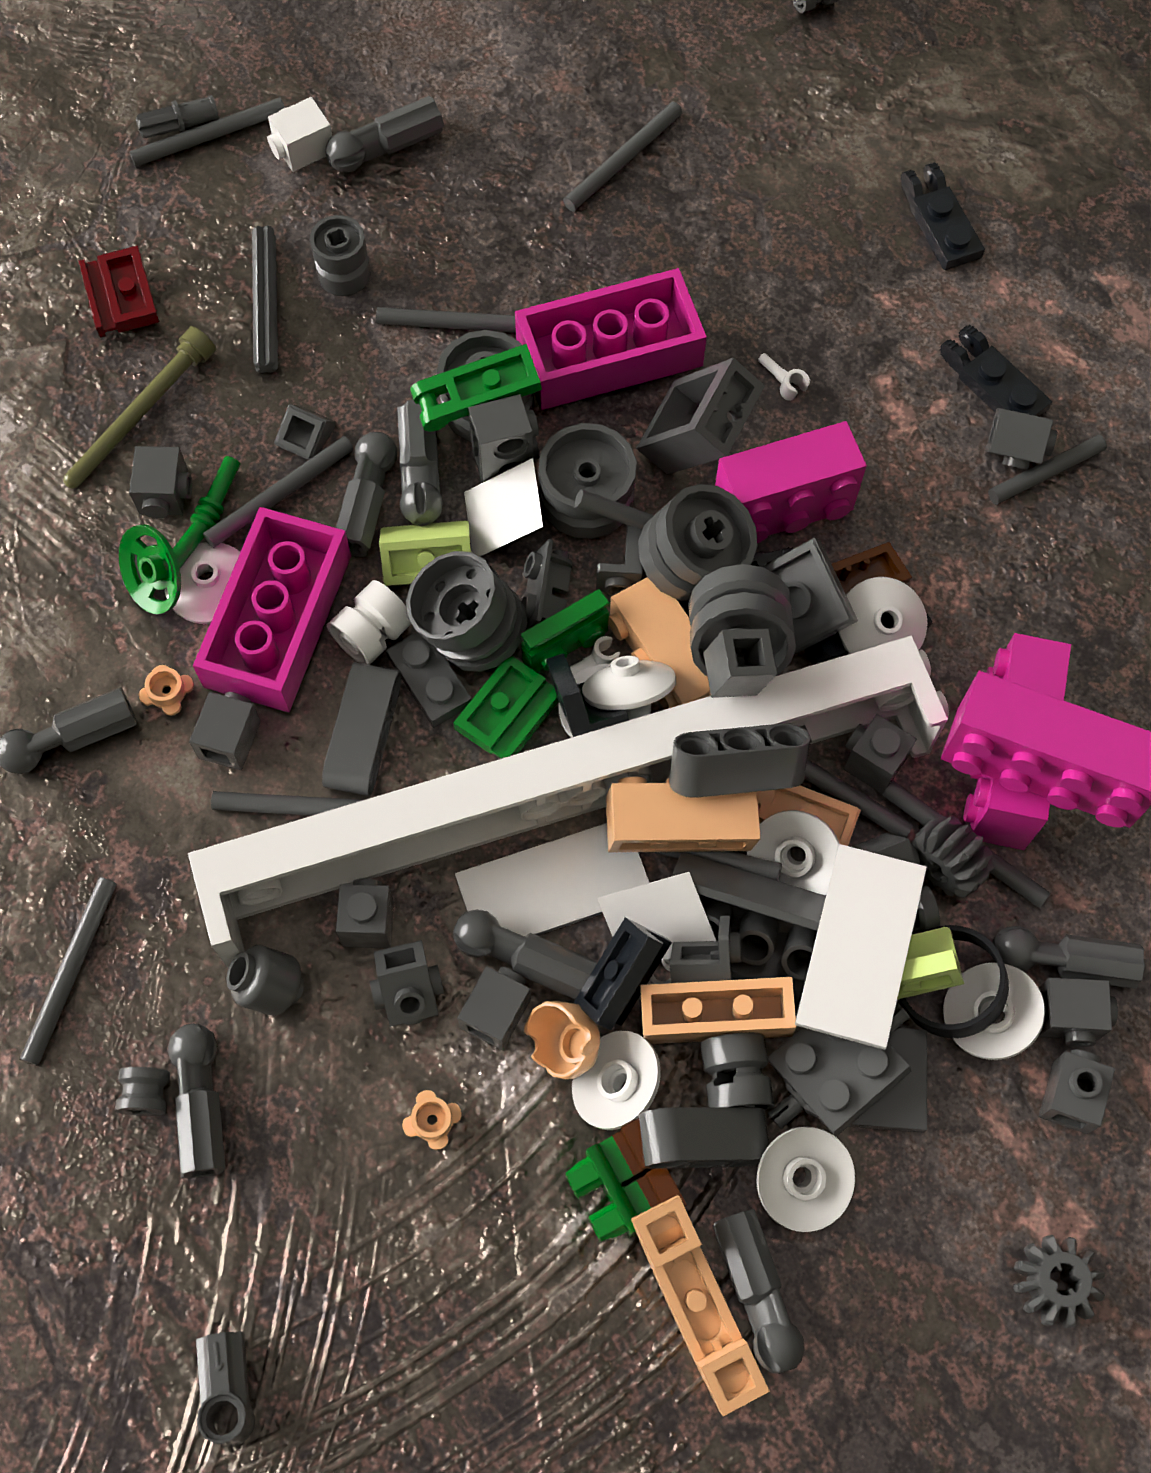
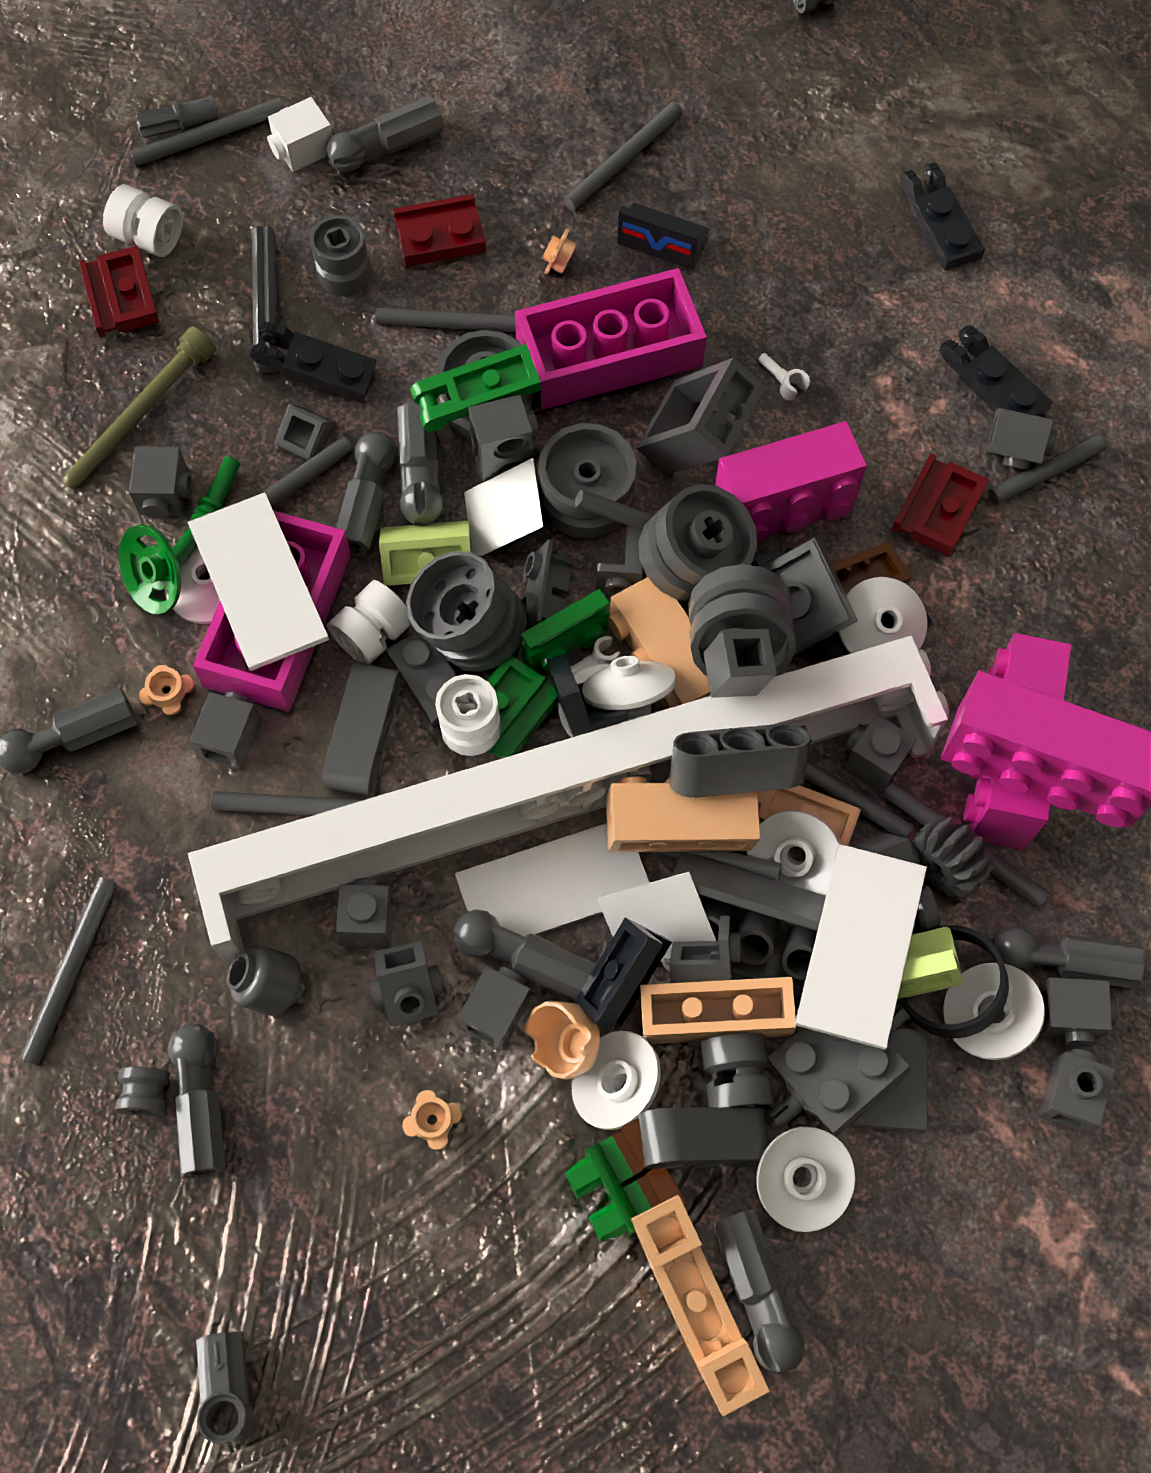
(143, 220): none -> white wheel
(258, 581): none -> white piece
(314, 362): none -> black hinge
(439, 230): none -> dark red plate
(468, 714): none -> white wheel
(558, 252): none -> light nougat plate
(661, 235): none -> black panel
(940, 504): none -> dark red plate
(1074, 1272): dark grey gear -> none

